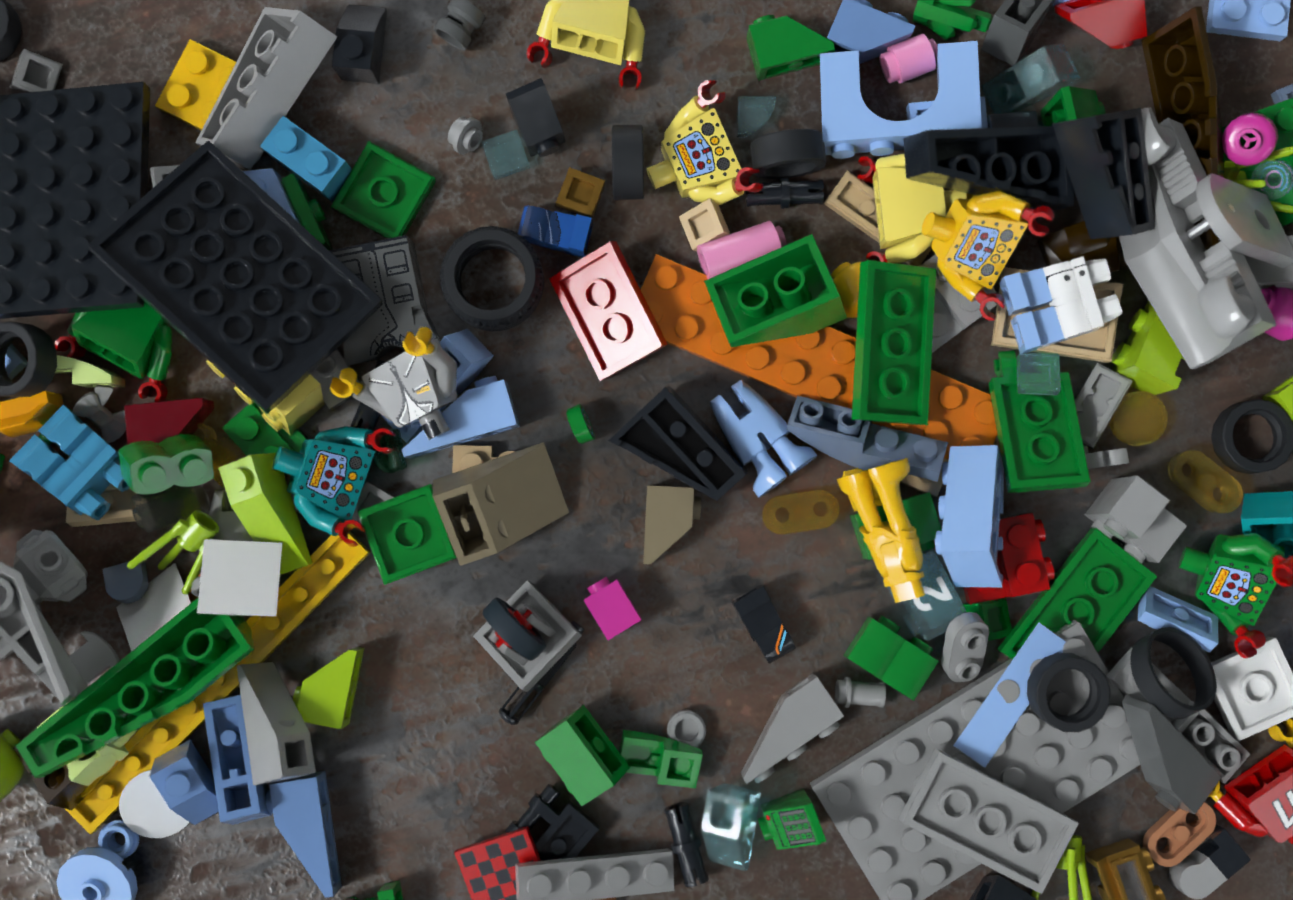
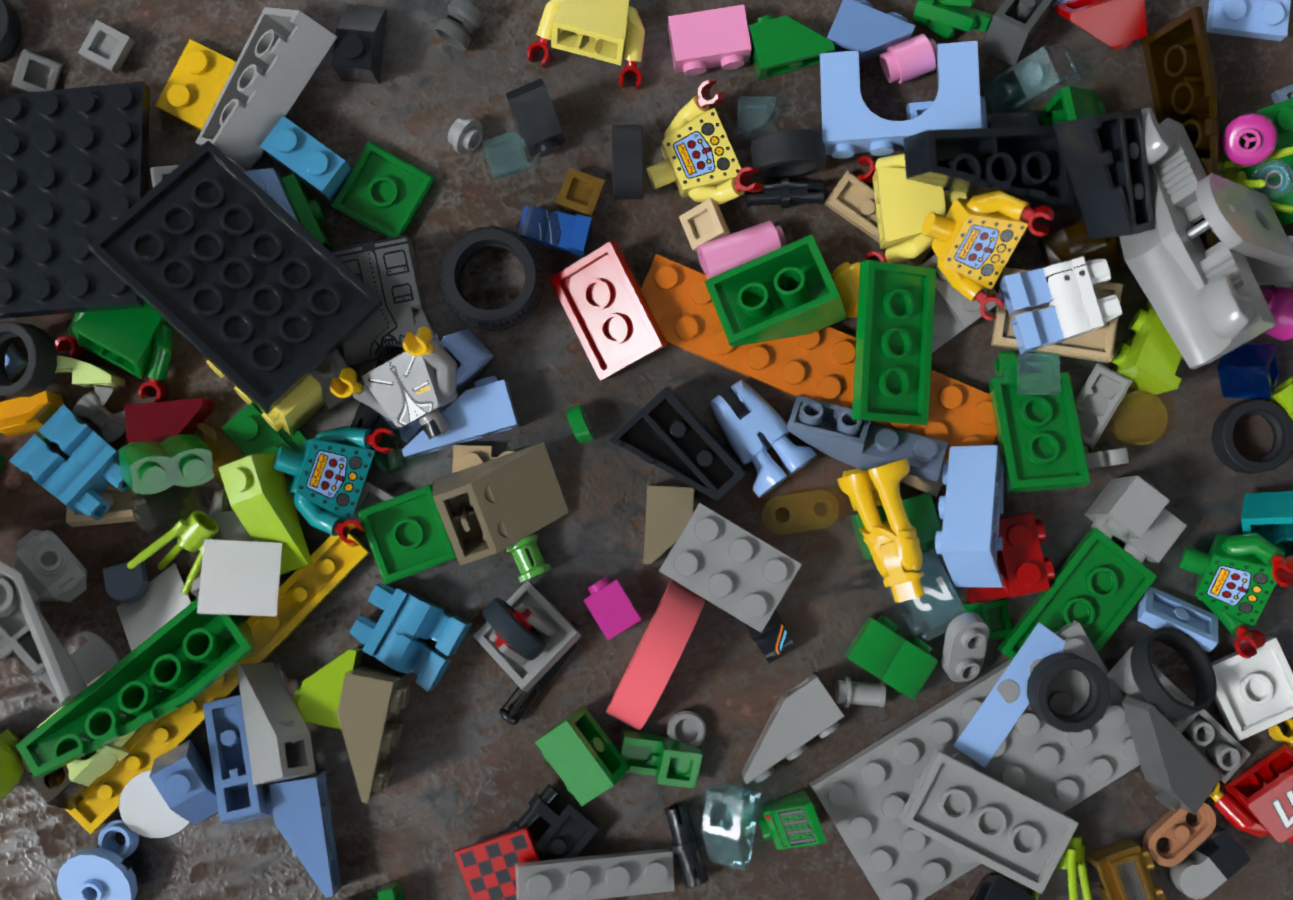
(106, 47): none -> light grey plate
(370, 726): none -> dark tan slope
(397, 632): none -> dark azure hips
(529, 545): none -> bright green bush
(656, 656): none -> coral window
(709, 40): none -> bright pink brick
(730, 567): none -> light grey plate
(1203, 480): clear yellow plate -> none
(1249, 371): none -> clear blue panel

